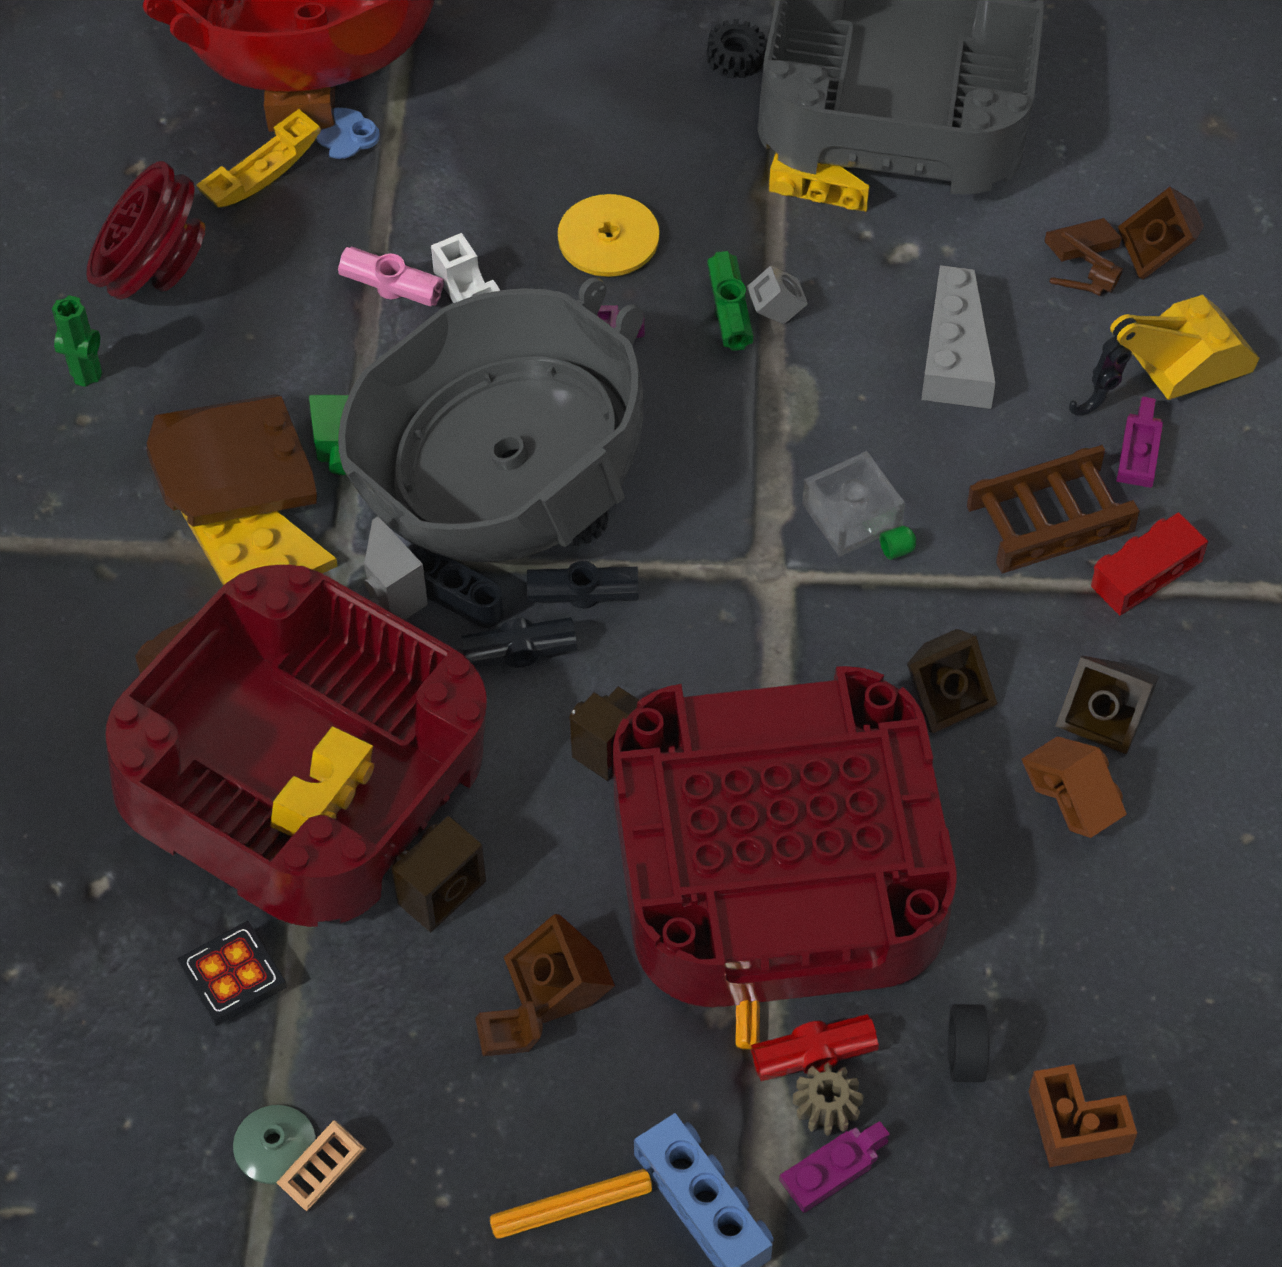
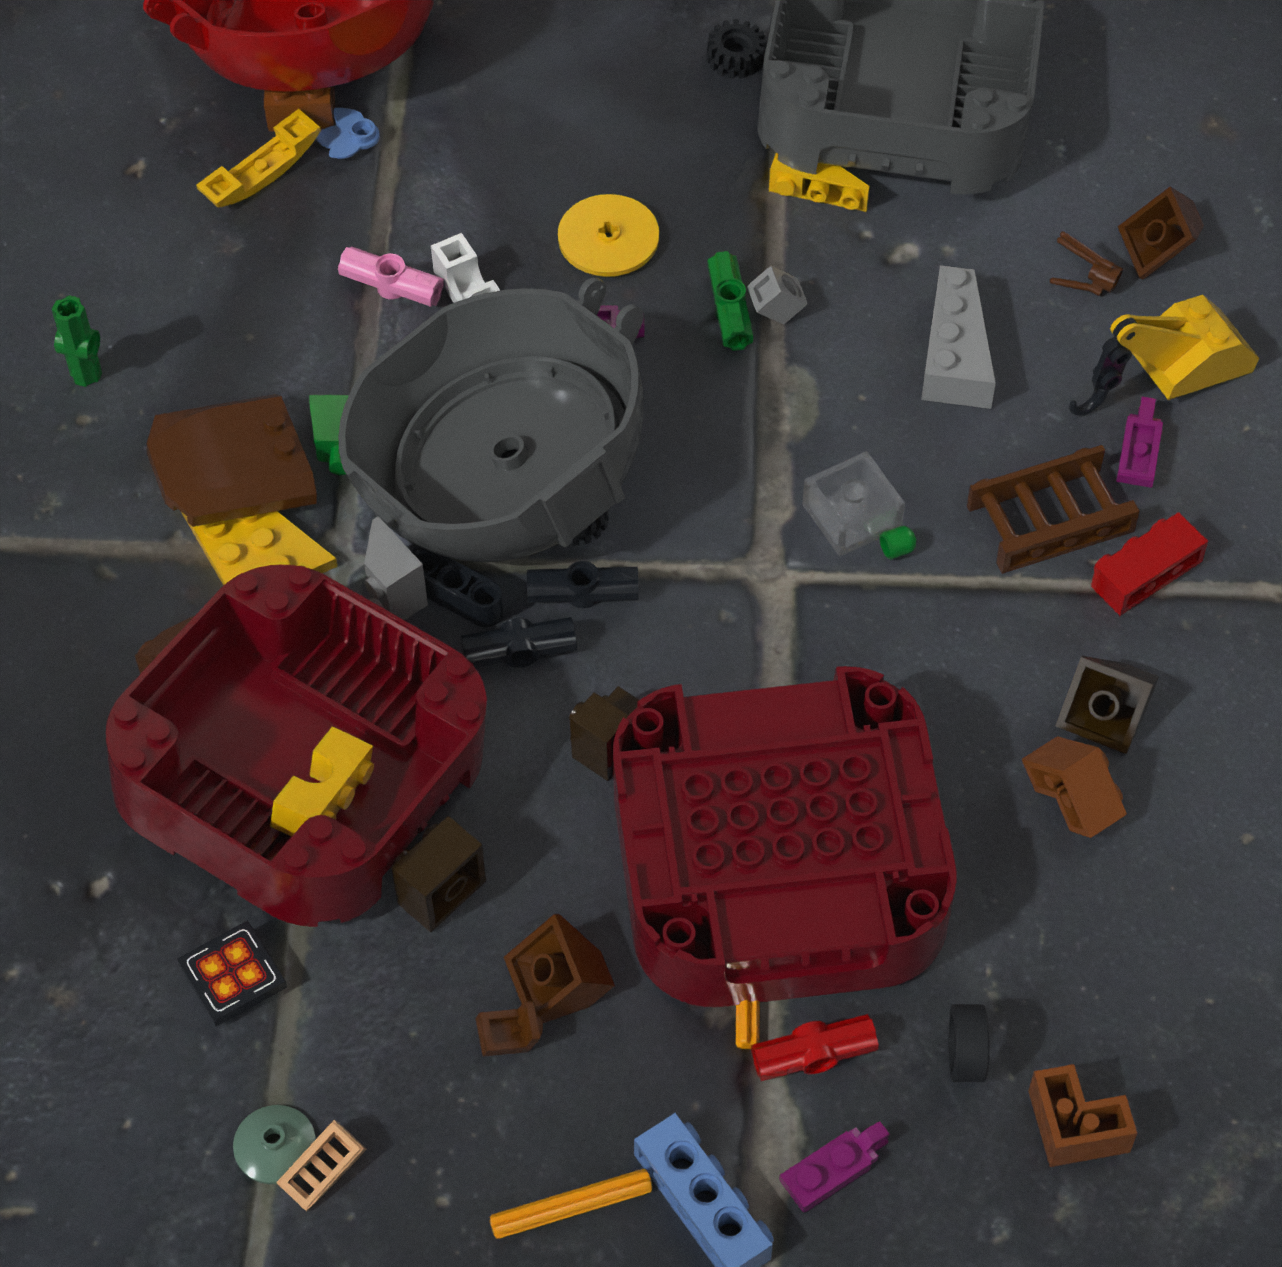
(147, 235): dark red wheel -> none
(843, 1099): dark tan gear -> none
(951, 679): dark brown slope -> none
(1094, 234): reddish brown tile -> none

